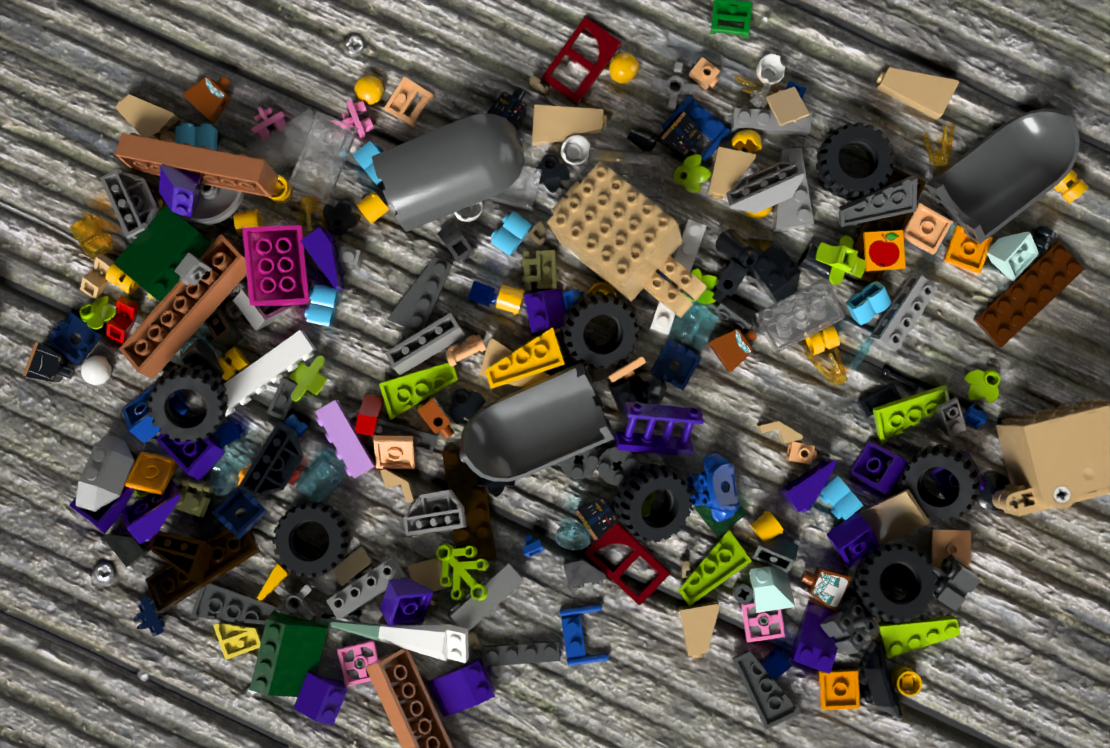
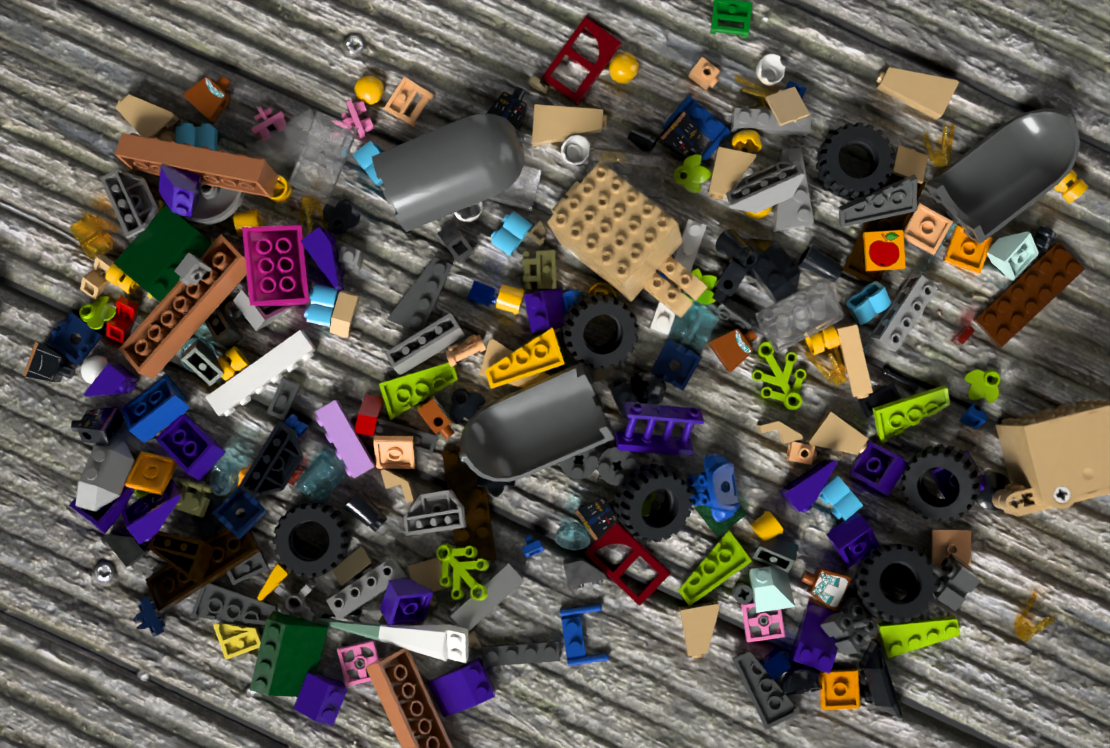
(98, 425): none -> black torso
(112, 381): none -> dark purple slope
(183, 426): black tyre -> none
(230, 433): clear blue brick -> none
(248, 568): none -> dark grey plate
(308, 378): lime piece -> none
(343, 313): none -> tan slope
(365, 511): none -> black plant
(372, 207): yellow piece -> none
(552, 176): black plate -> none
(627, 370): light nougat plate -> none
(659, 84): light grey pin -> none
(685, 567): dark tan tile -> none
(758, 99): clear plate -> none
(781, 379): none -> lime plant
(801, 680): none -> black cylinder
(837, 435): none -> tan slope
(842, 259): lime piece -> none
(854, 359): none -> tan slope
(894, 517): tan tile -> none
(906, 681): yellow wheel -> none
(909, 163): none -> tan piece
(950, 418): flat silver slope -> none
(963, 335): none -> clear red tile
(1025, 631): none -> clear yellow plant

